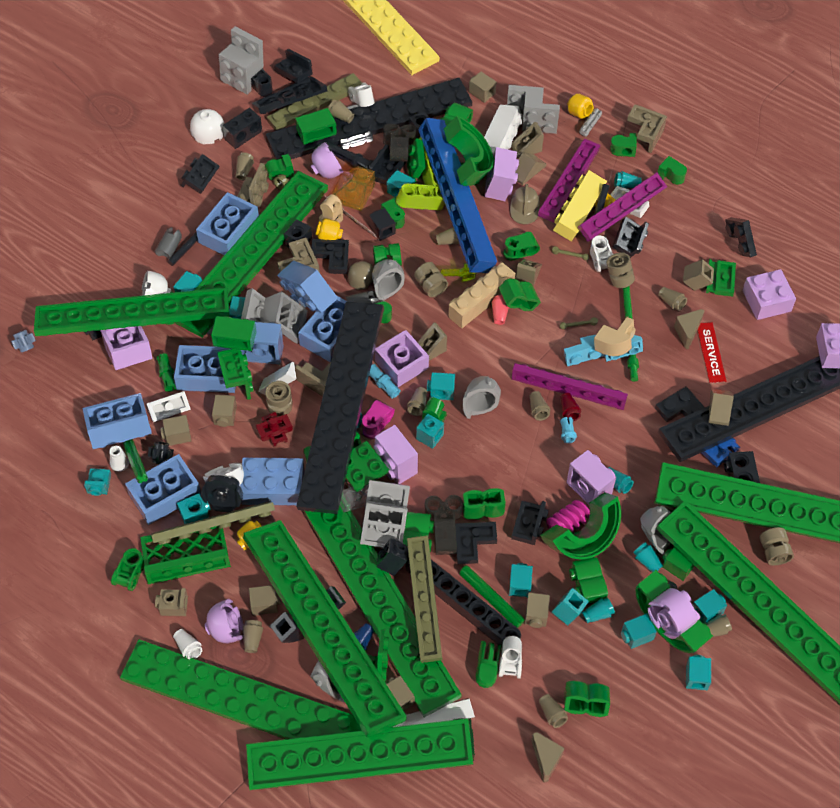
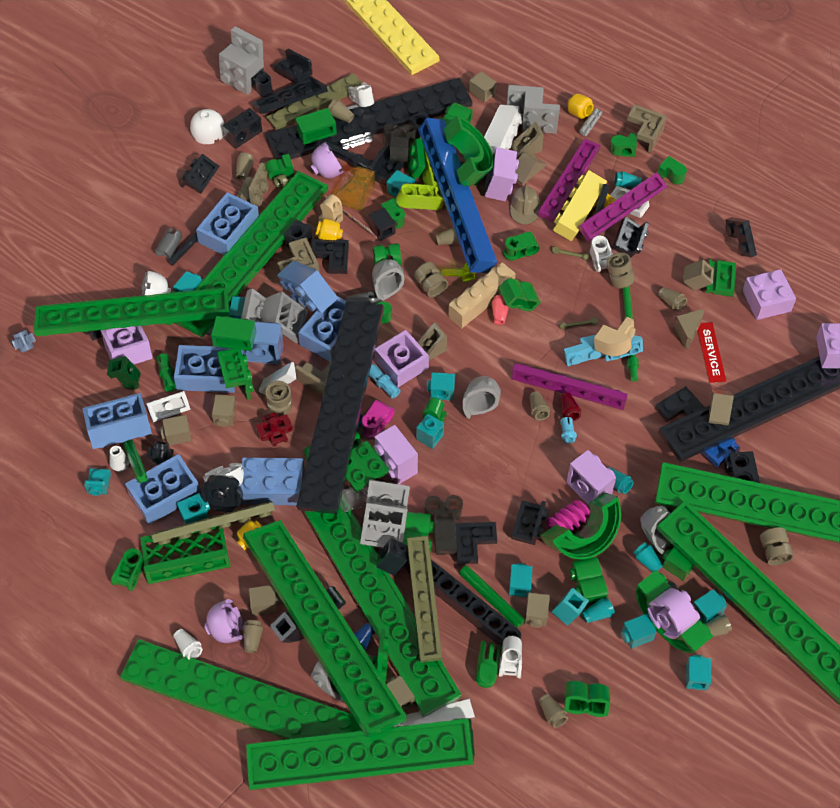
(125, 372): none -> dark green leg
(176, 607): dark tan brick -> none
(360, 275): dark tan hair -> none
(417, 402): dark tan cone -> none
(487, 503): green brick -> none
(528, 271): dark tan slope -> none
(547, 754): dark tan slope -> none

